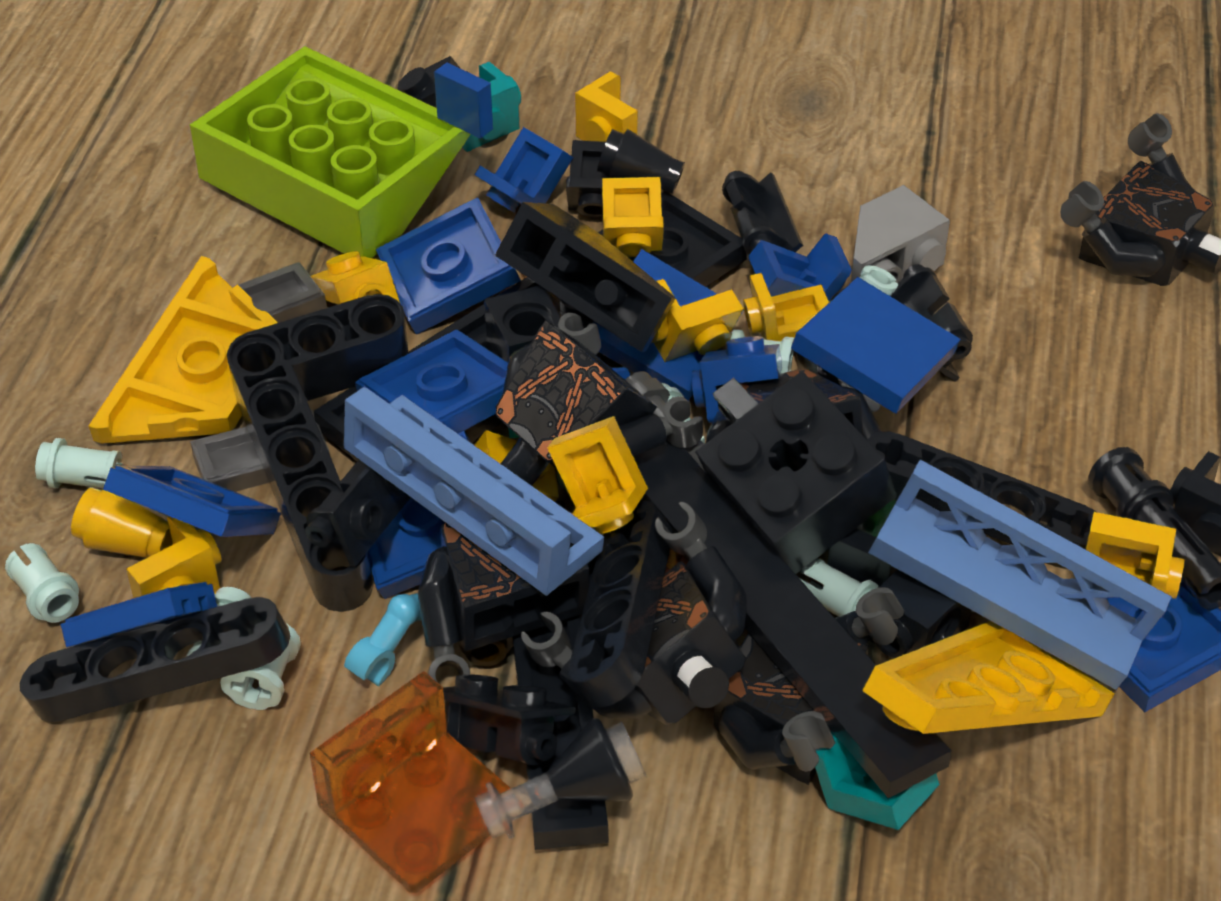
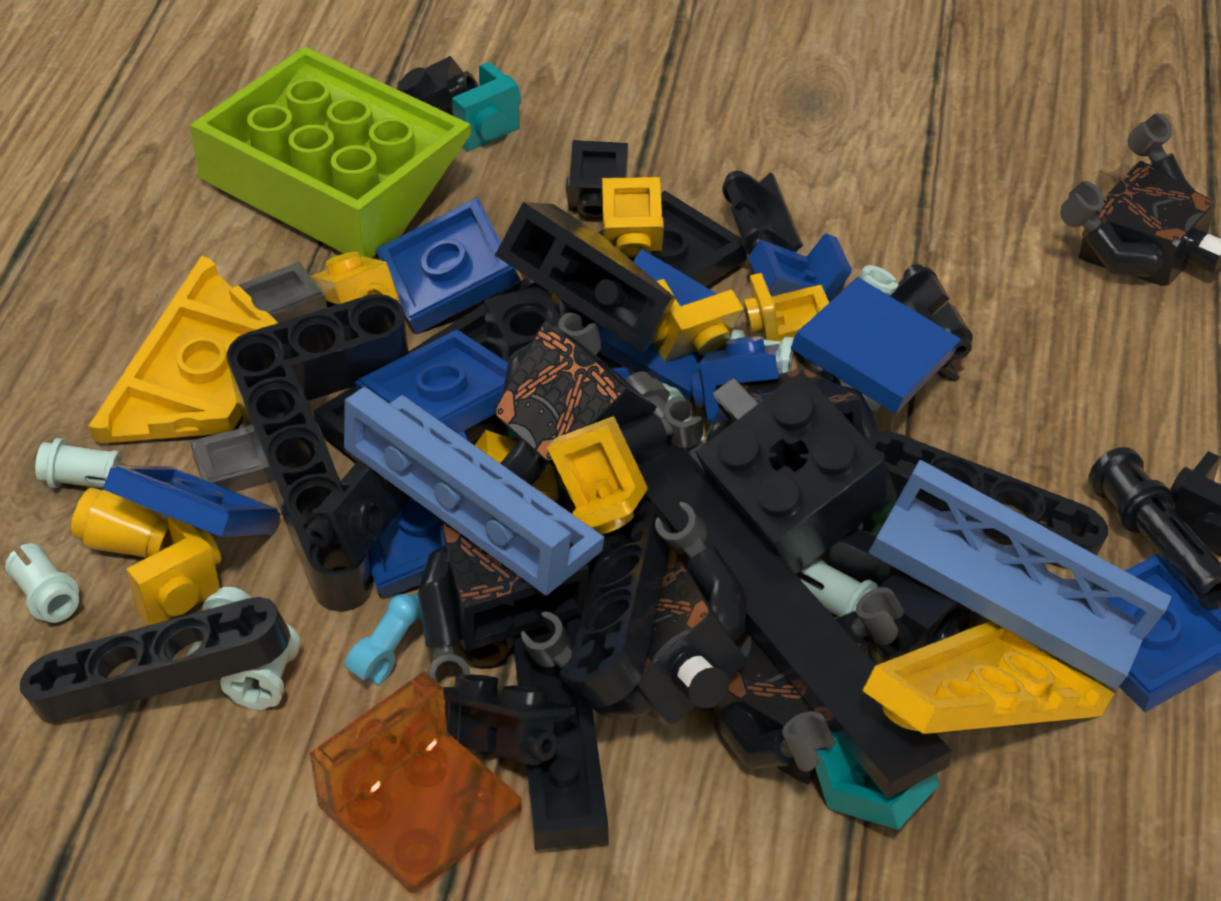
(138, 613): blue tile -> none
(463, 100): blue tile -> none
(527, 171): blue bracket -> none
(592, 768): piece -> none
(601, 110): yellow bracket -> none
(635, 157): black cone -> none
(899, 233): light grey slope -> none
(1138, 549): yellow bracket -> none

